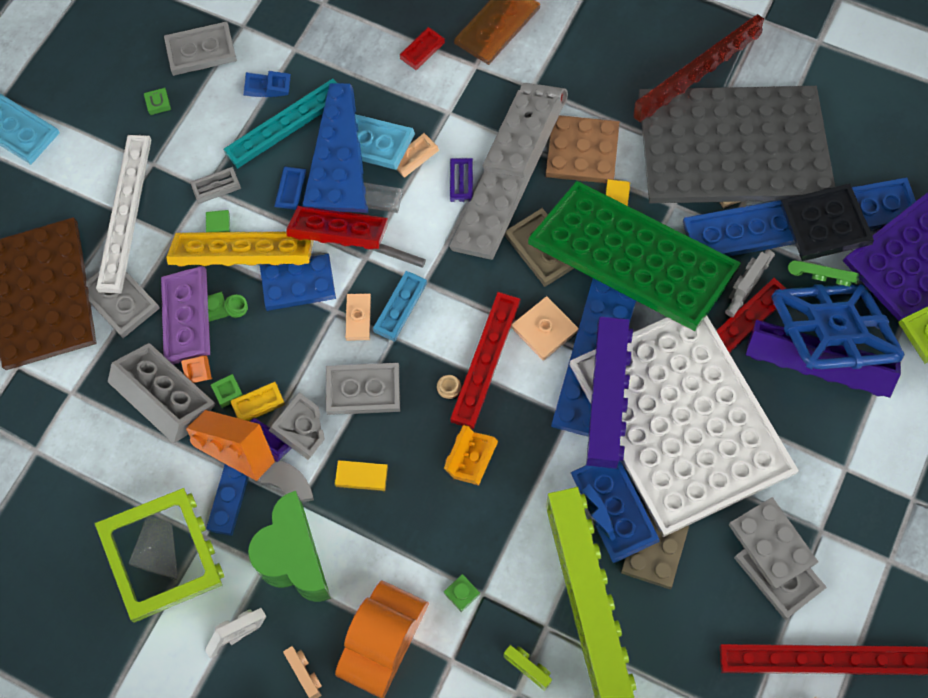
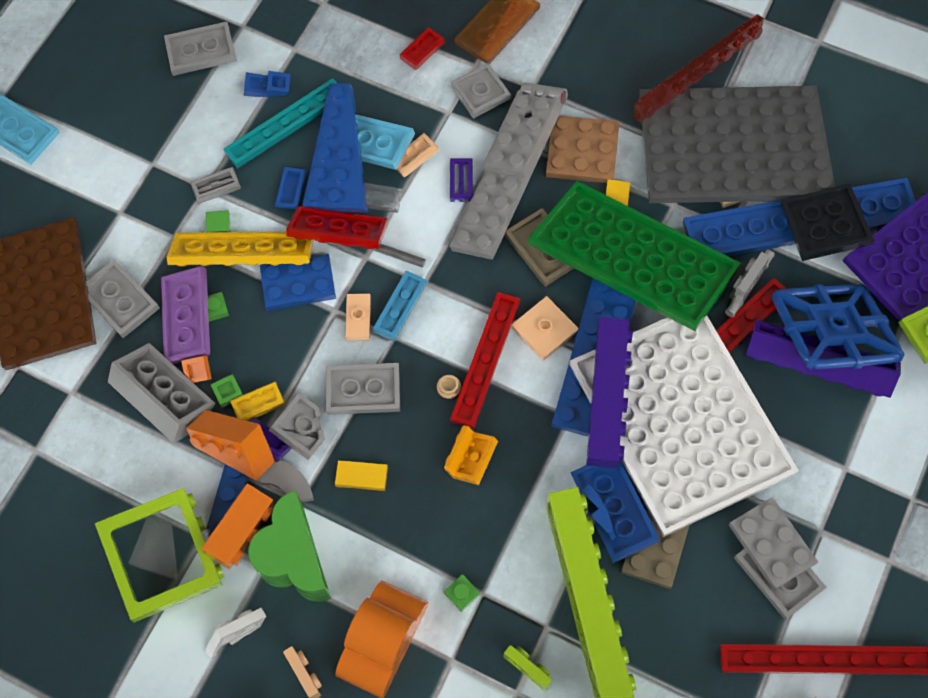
(124, 215): white tile -> none
(157, 101): bright green tile -> none
(235, 306): bright green plate -> none
(238, 527): none -> orange wedge
(480, 90): none -> light grey plate
(821, 273): bright green plate -> none

